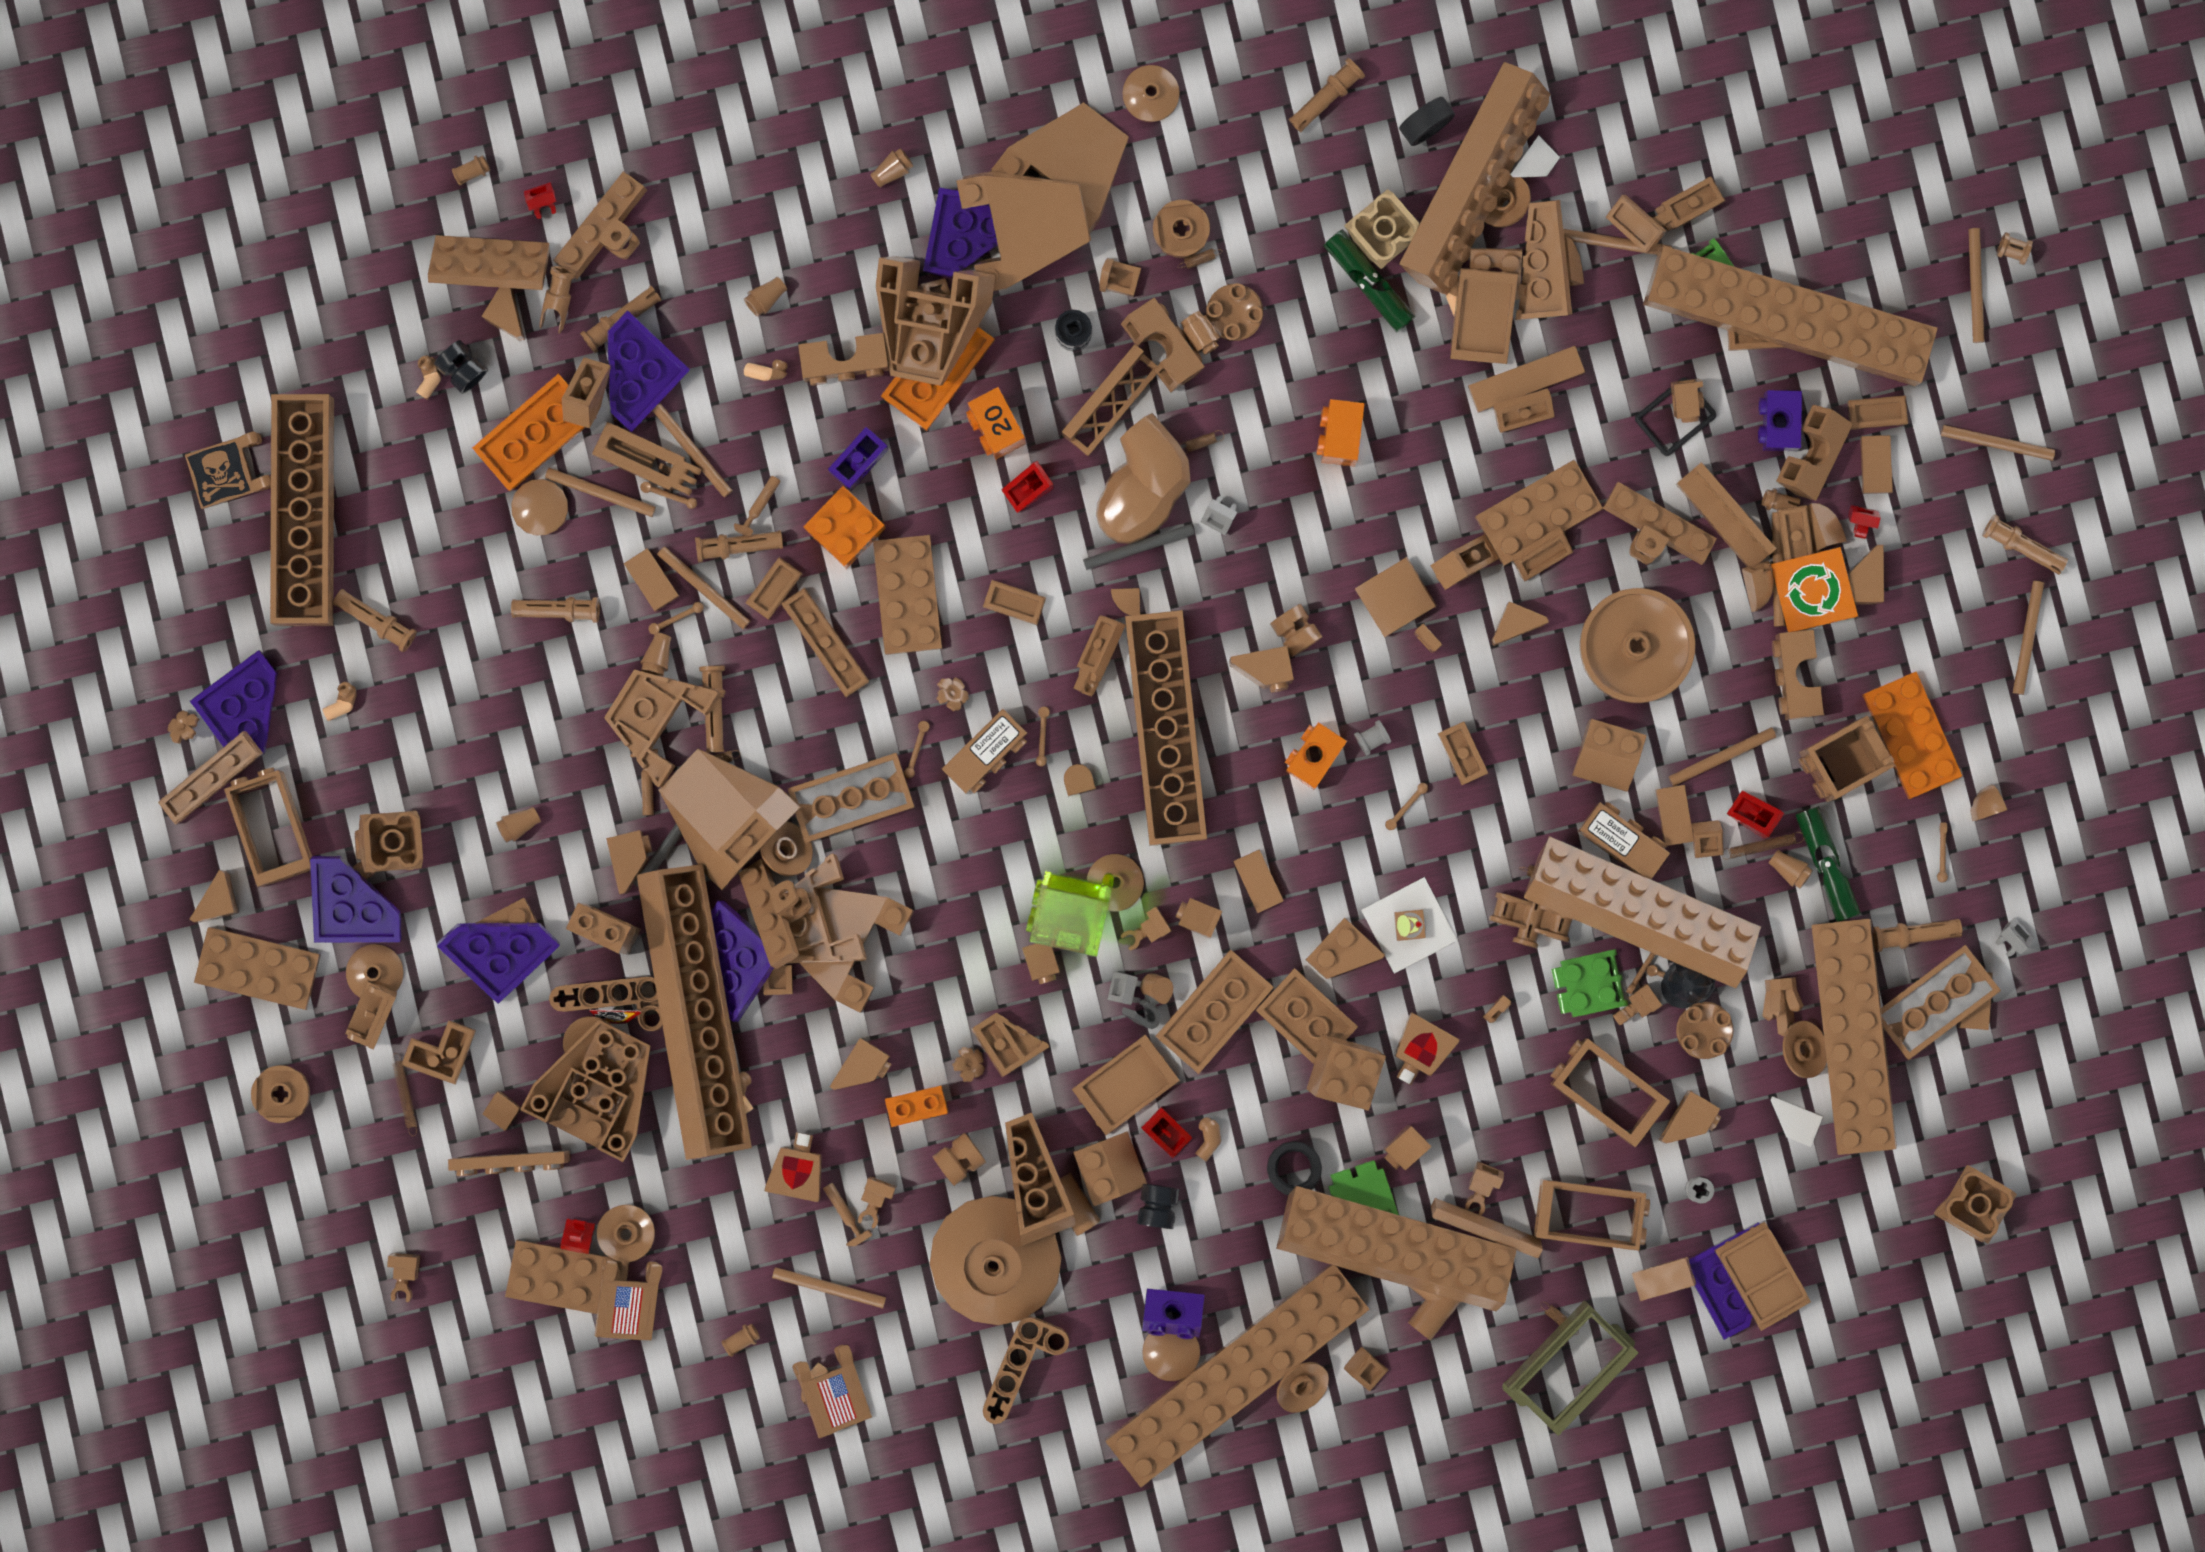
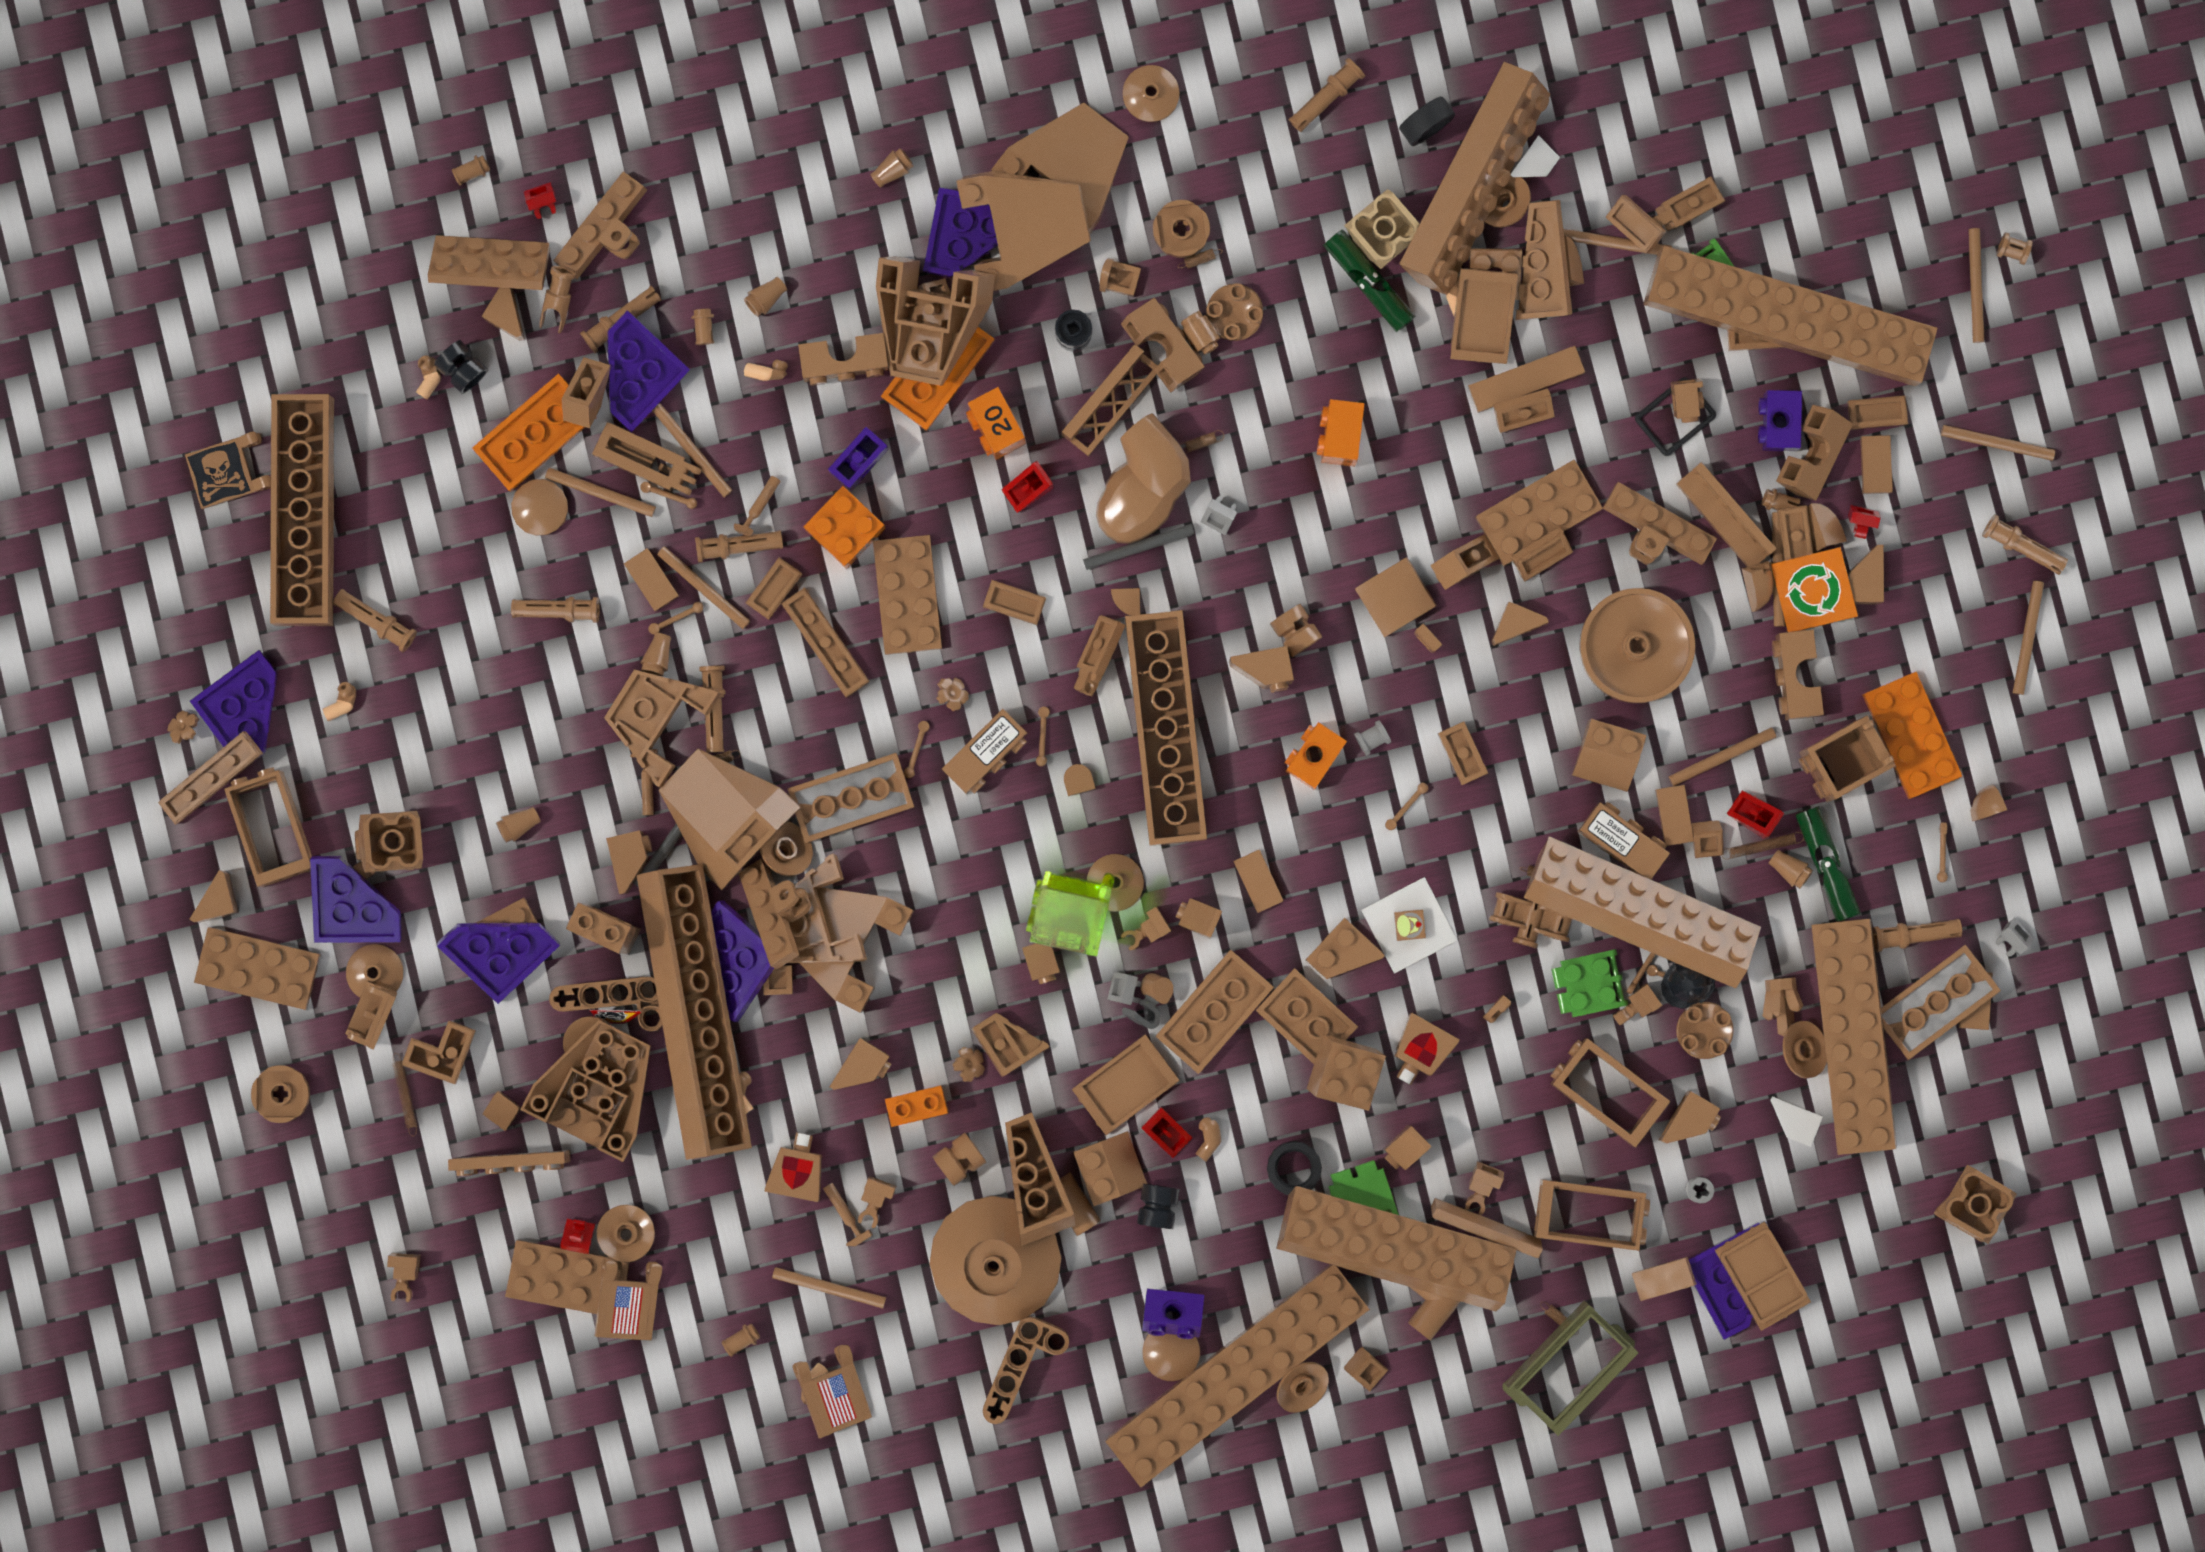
(703, 326): none -> medium nougat pin

